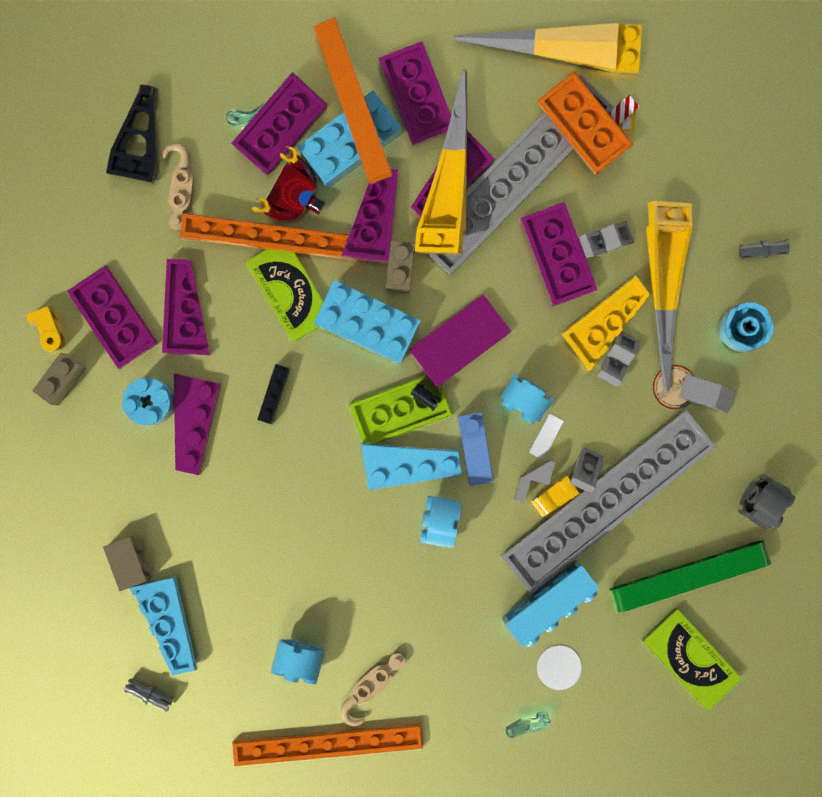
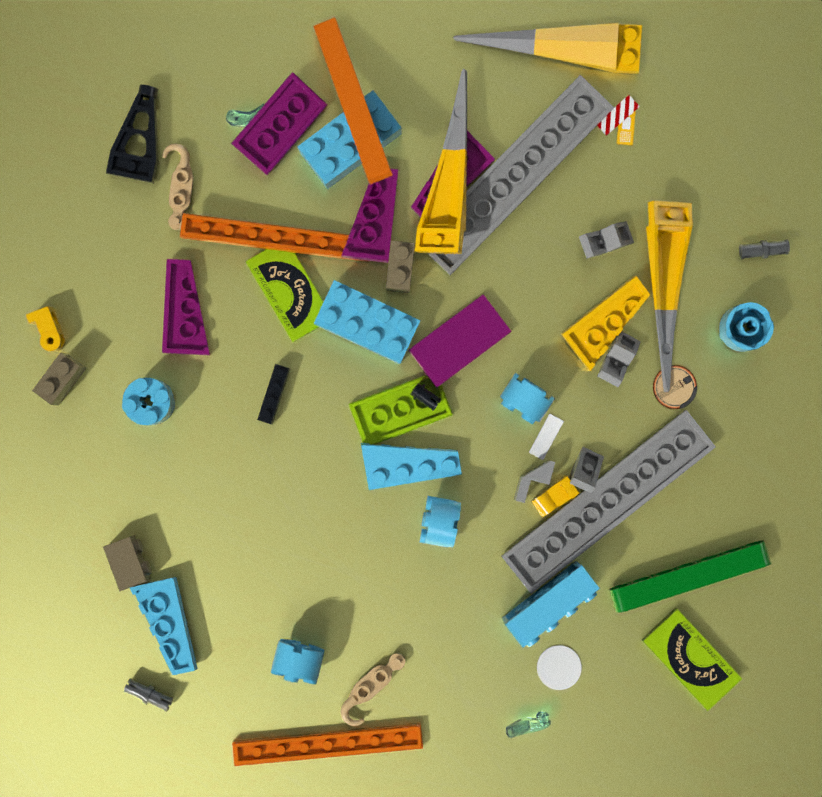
(112, 317): magenta tile -> none
(193, 418): magenta wing -> none
(292, 192): dark red torso -> none
(416, 93): magenta plate -> none
(475, 448): medium blue slope -> none
(558, 254): magenta plate -> none
(584, 123): orange tile -> none
(707, 393): light grey slope -> none
(766, 502): dark grey brick -> none

